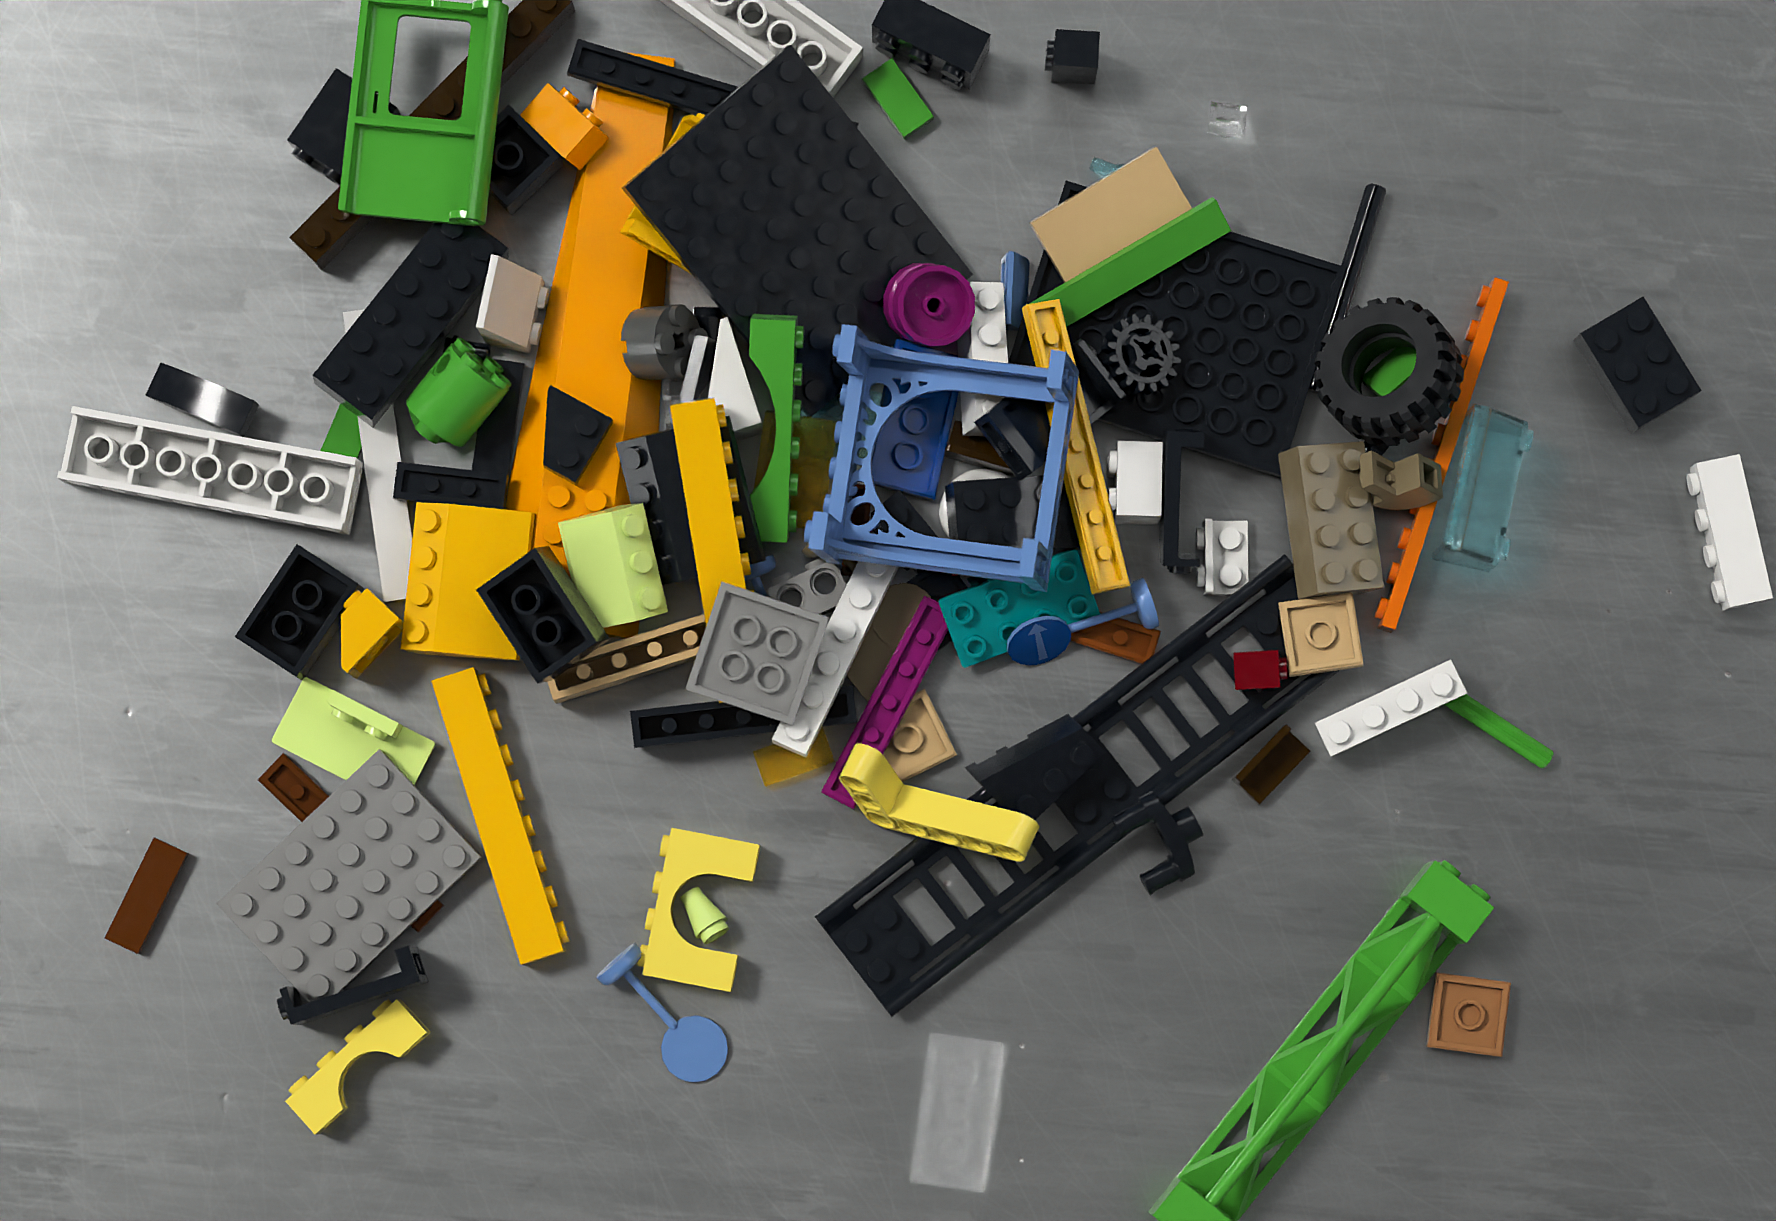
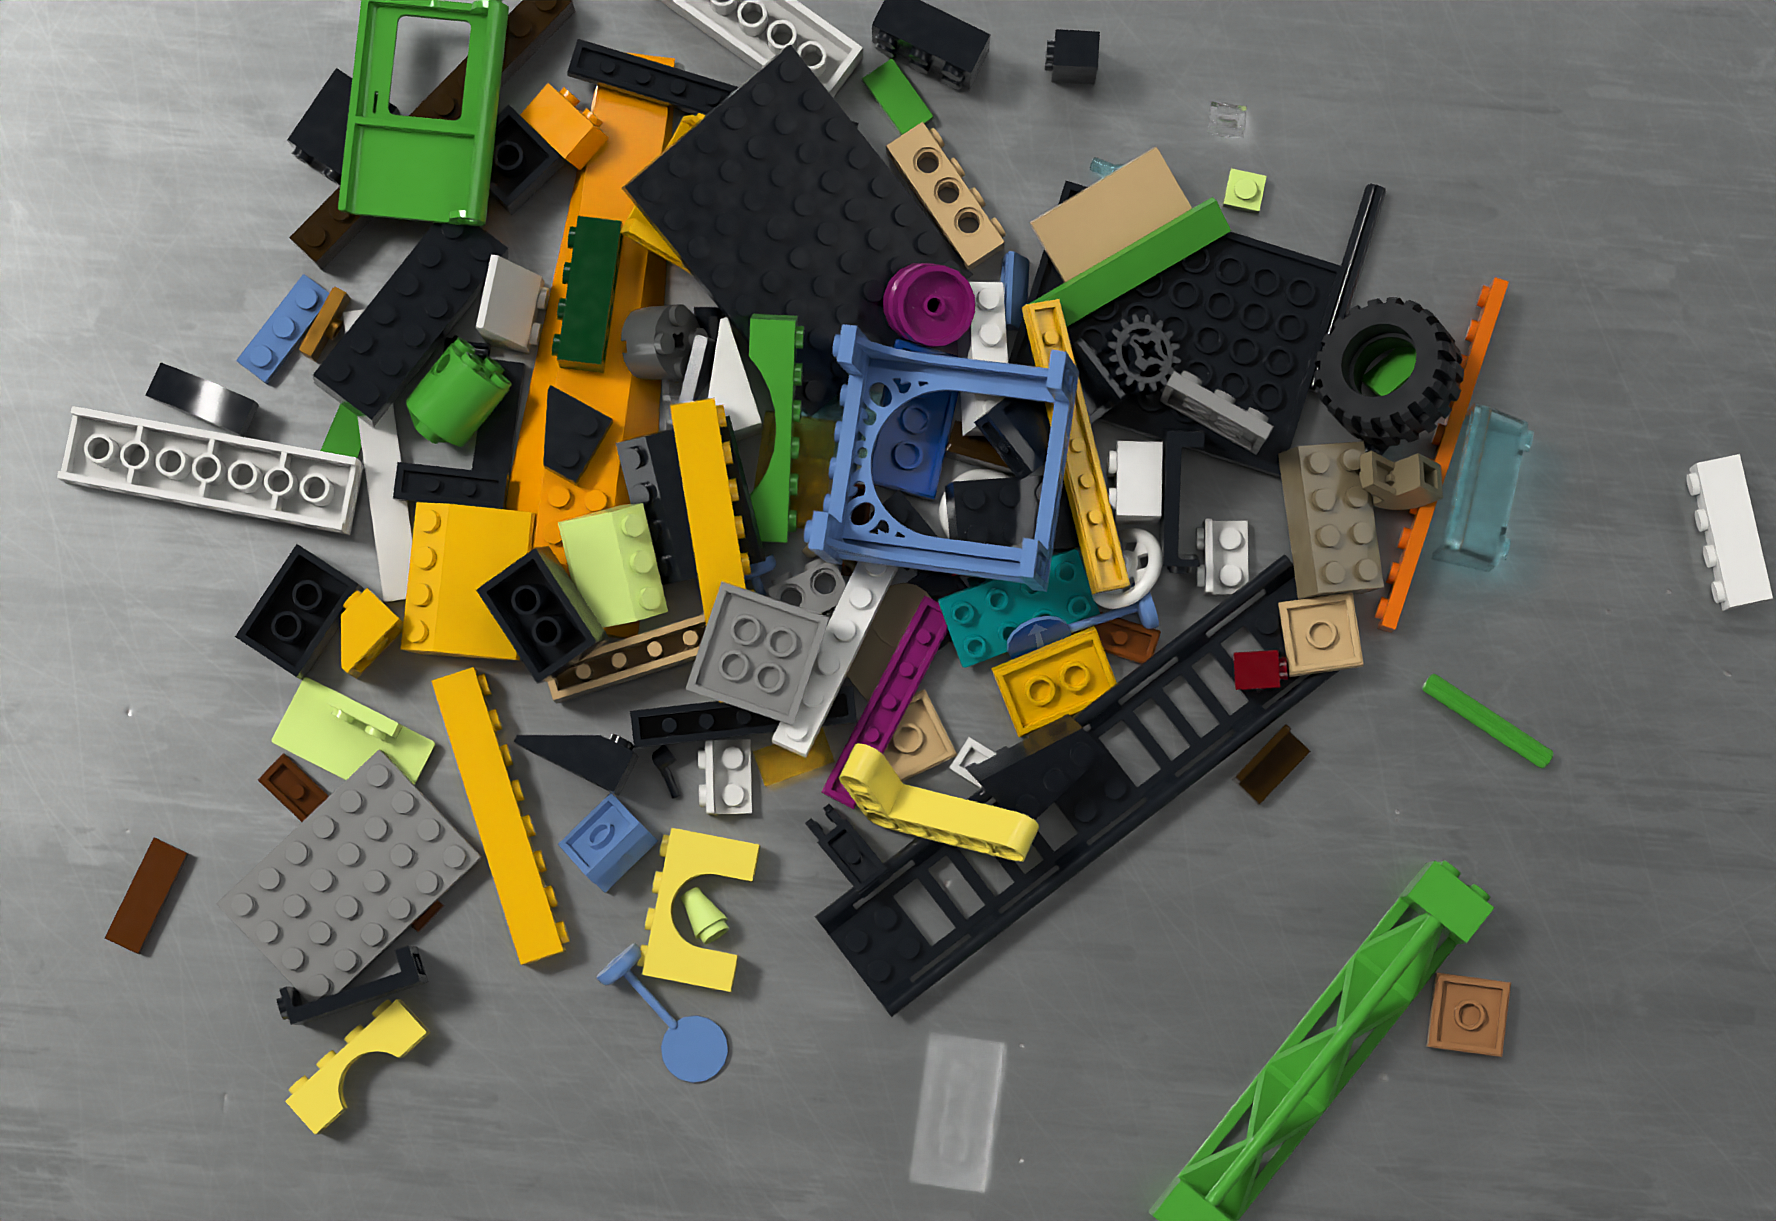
(284, 329): none -> medium blue plate
(326, 325): none -> pearl gold plate
(588, 756): none -> black slope
(589, 295): none -> dark green brick
(607, 843): none -> medium blue bracket
(662, 759): none -> black hand
(727, 777): none -> white bracket
(850, 853): none -> black hinge
(923, 143): none -> tan brick
(970, 753): none -> white plate
(1054, 680): none -> yellow tile
(1143, 577): none -> white plate
(1175, 831): black connector -> none
(1216, 411): none -> light grey plate
(1244, 191): none -> yellowish green plate
(1391, 708): white brick -> none
(1637, 365): black brick -> none

